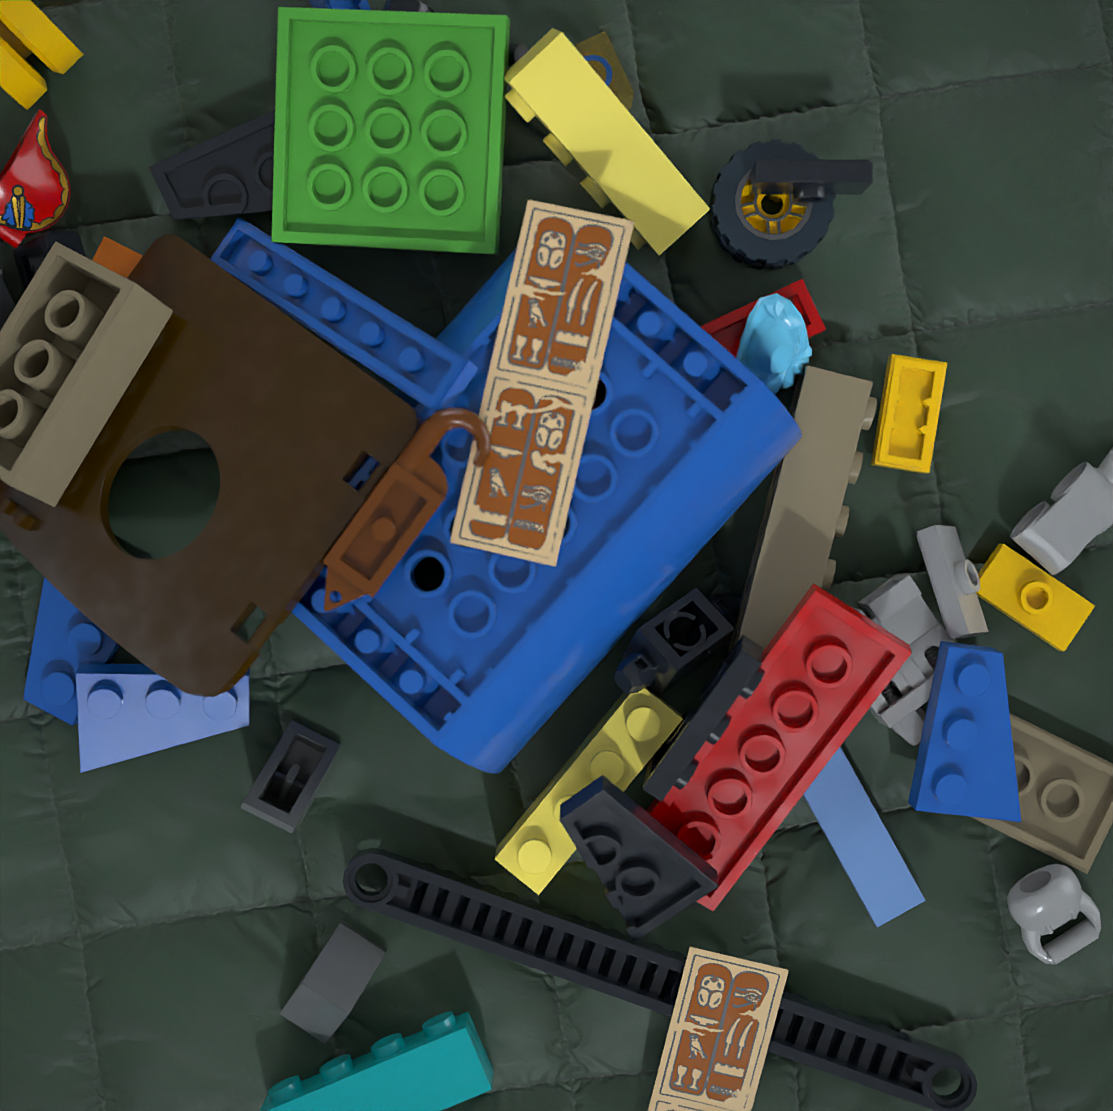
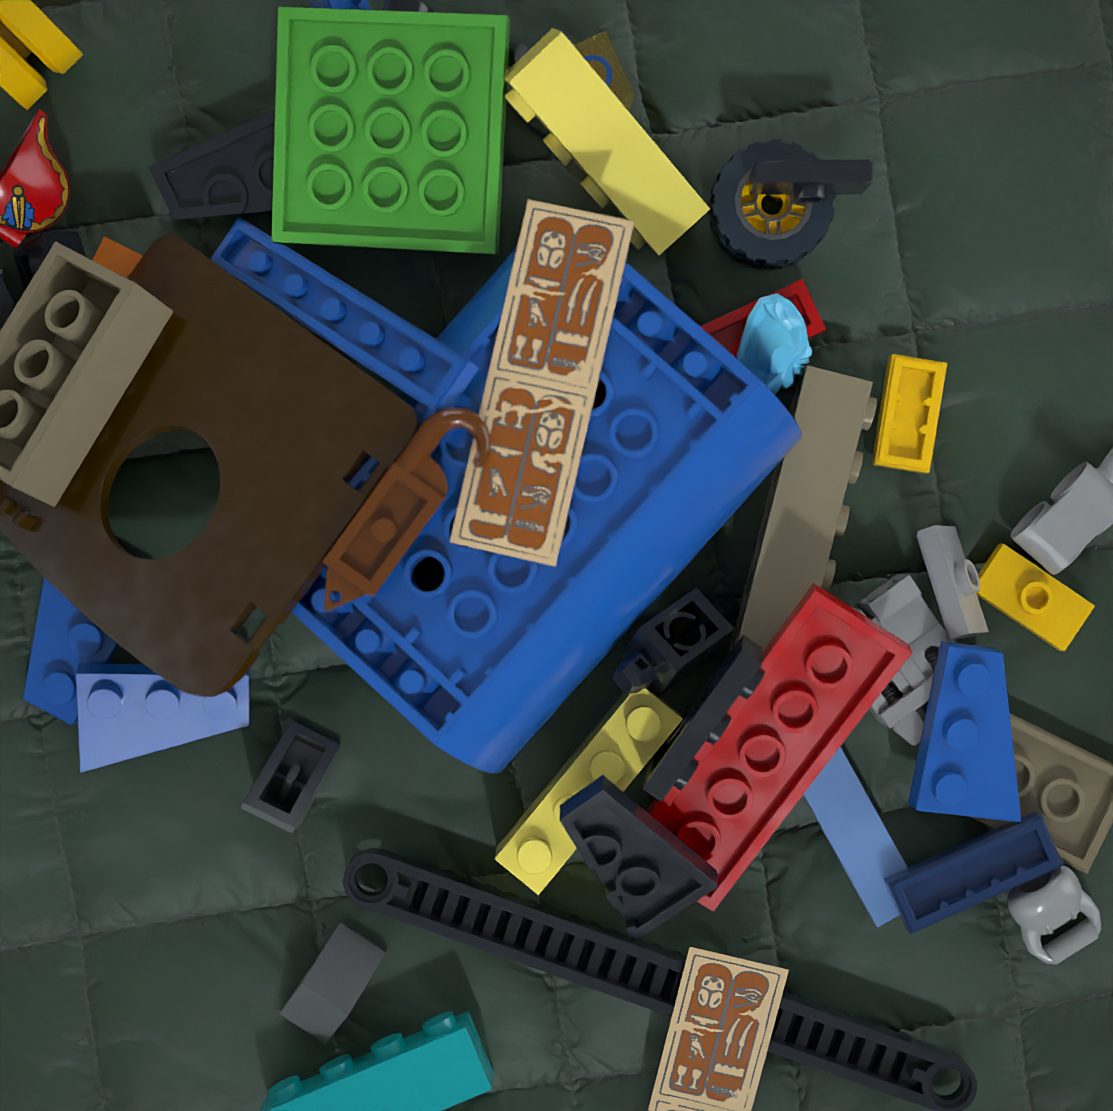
(973, 872): none -> dark blue plate

